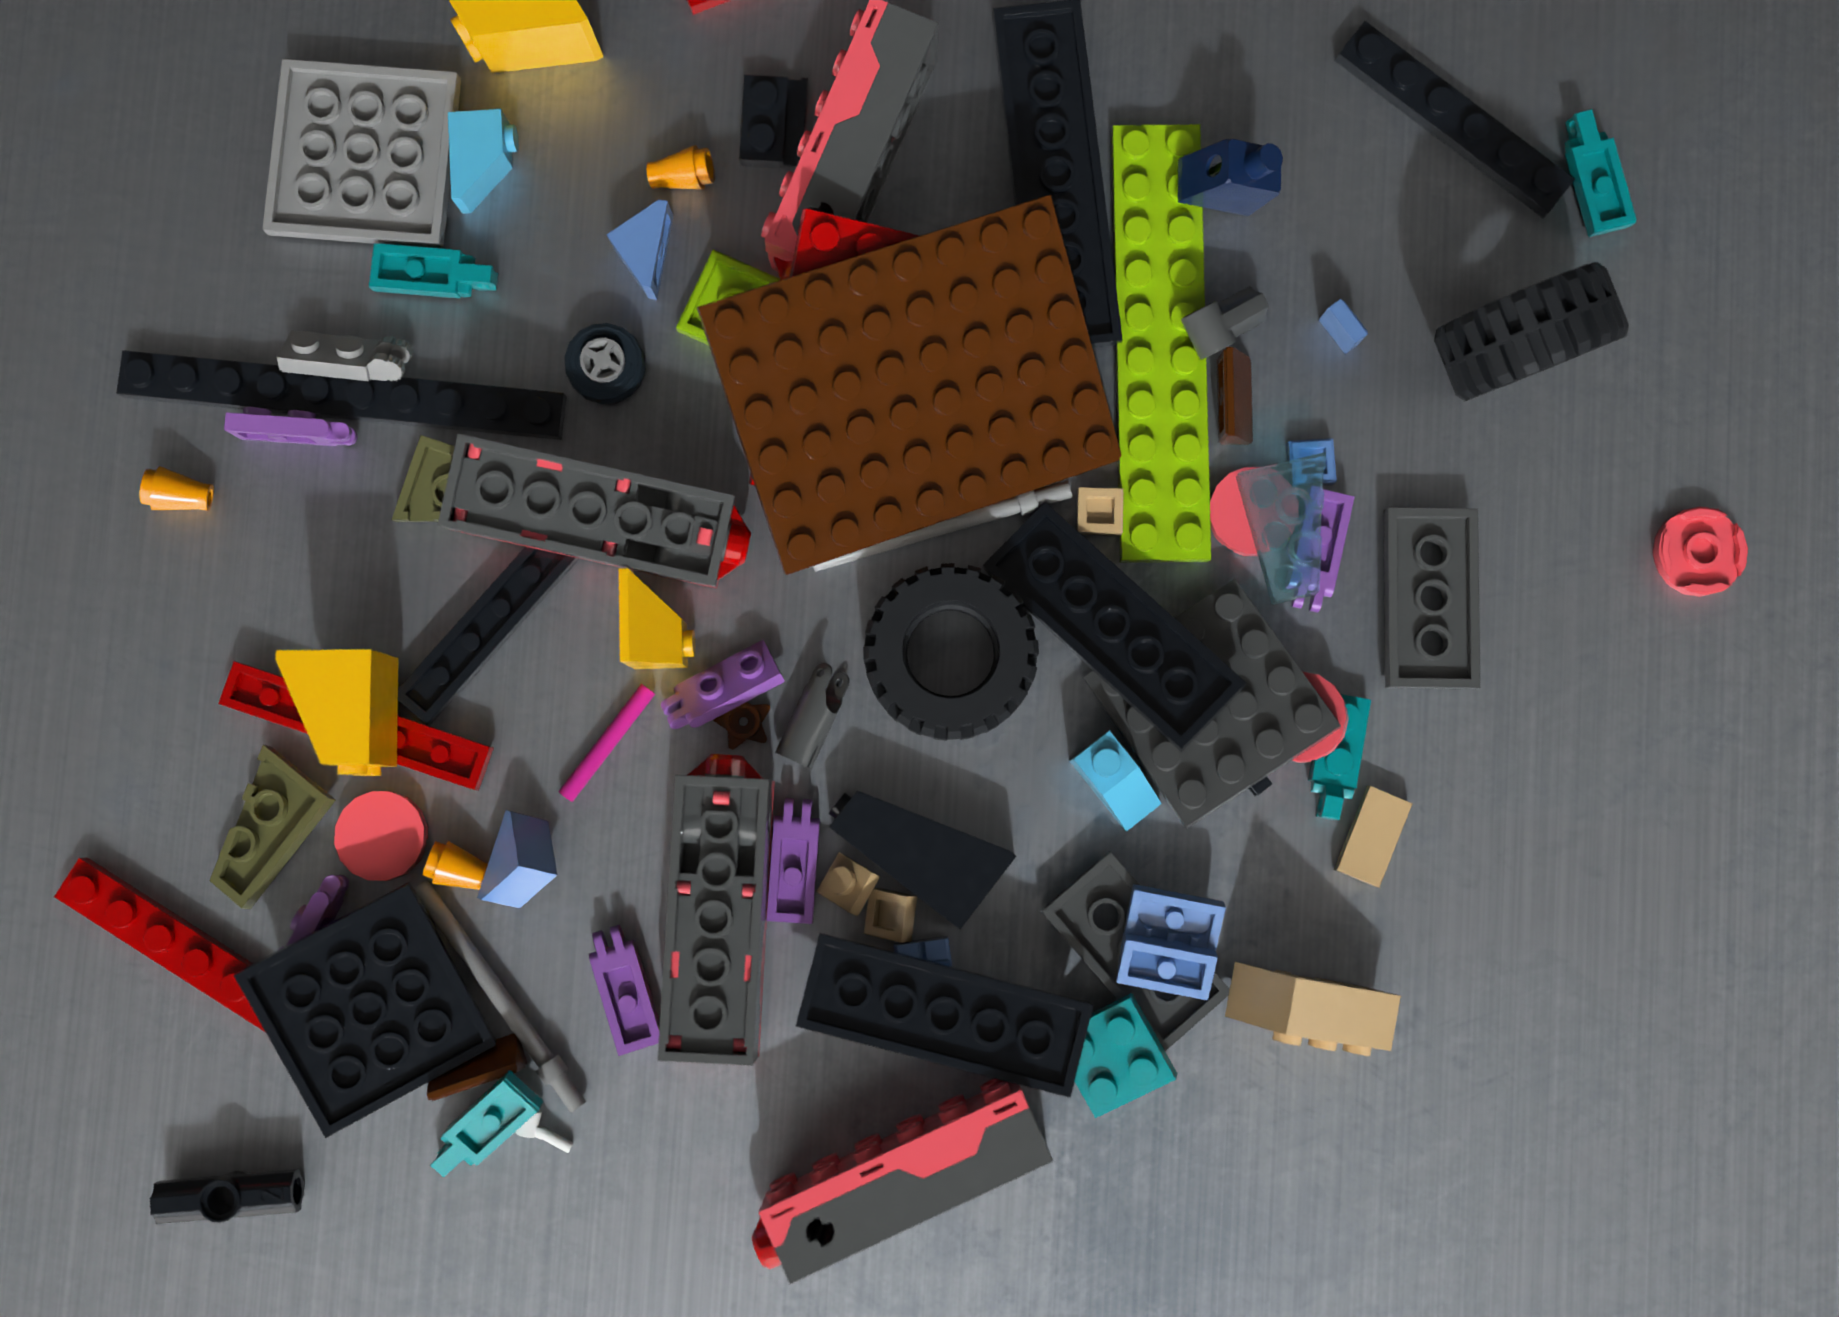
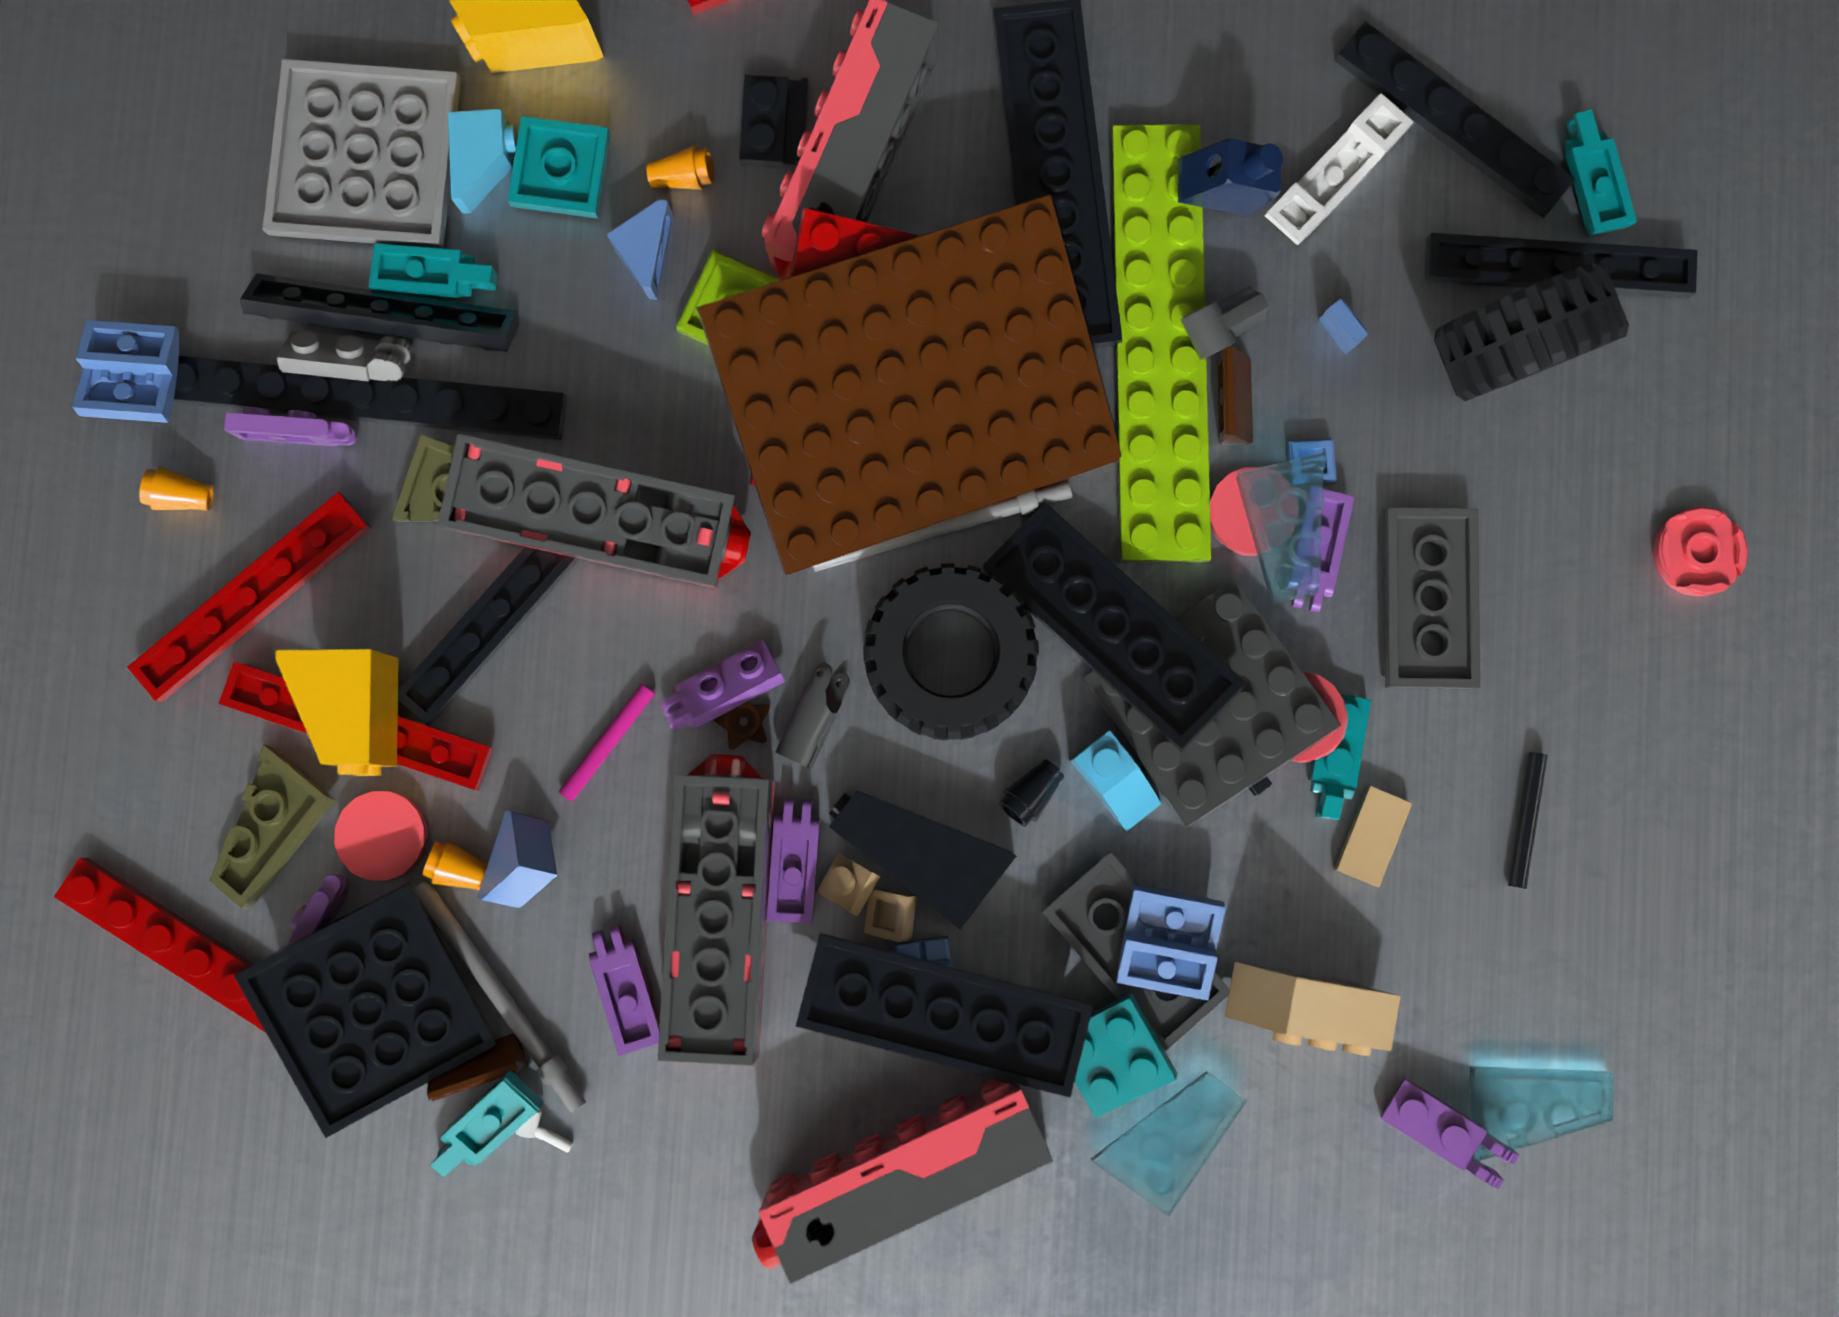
(127, 371): none -> medium blue slope
(202, 1199): black piece -> none
(249, 597): none -> red plate
(380, 312): none -> black plate
(559, 167): none -> teal plate
(592, 352): black wheel -> none
(650, 629): yellow slope -> none
(1031, 793): none -> black cone
(1100, 511): tan plate -> none
(1173, 1142): none -> clear light blue wing
(1339, 169): none -> white slope
(1444, 1130): none -> medium lavender hinge
(1527, 820): none -> black bar
(1530, 261): none -> black plate
(1537, 1104): none -> clear light blue wing

